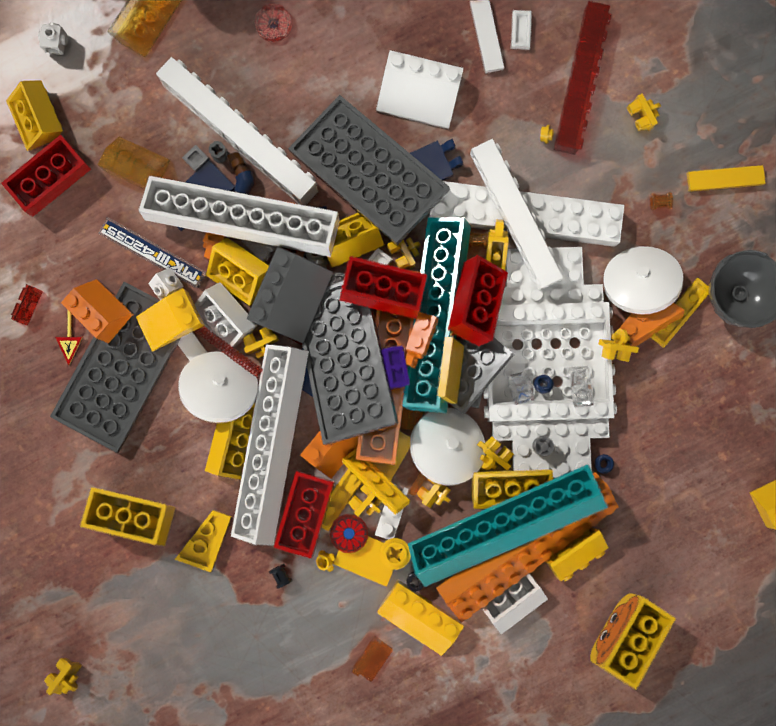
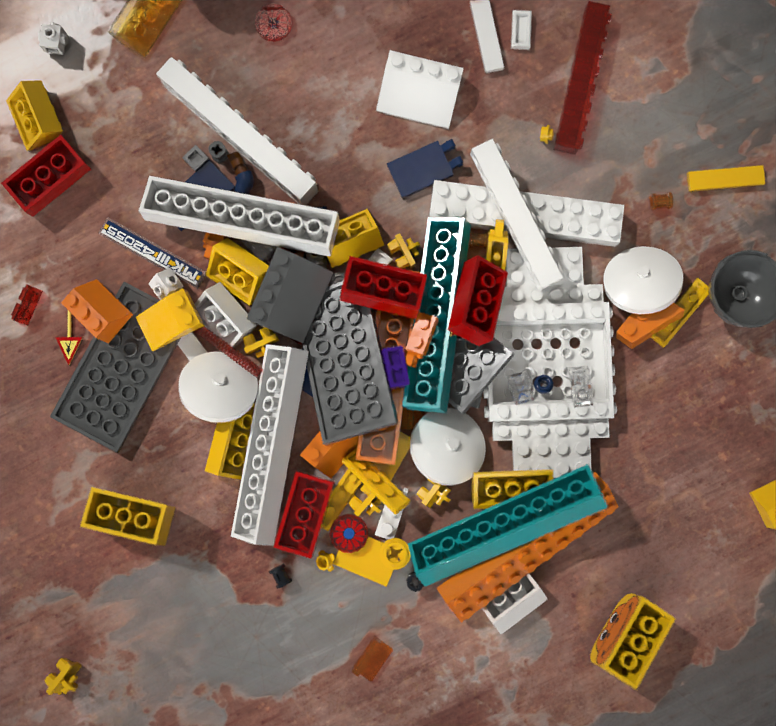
(132, 162): clear yellow slope -> none
(205, 544): yellow wing -> none
(369, 169): dark grey plate -> none
(416, 484): clear orange tile -> none
(420, 618): yellow slope -> none
(451, 370): yellow tile -> none
(492, 456): yellow hips -> none
(546, 448): flat silver wheel -> none
(578, 554): yellow slope -> none
(610, 464): dark blue plate -> none
(620, 344): yellow hips -> none
(646, 110): yellow hips -> none

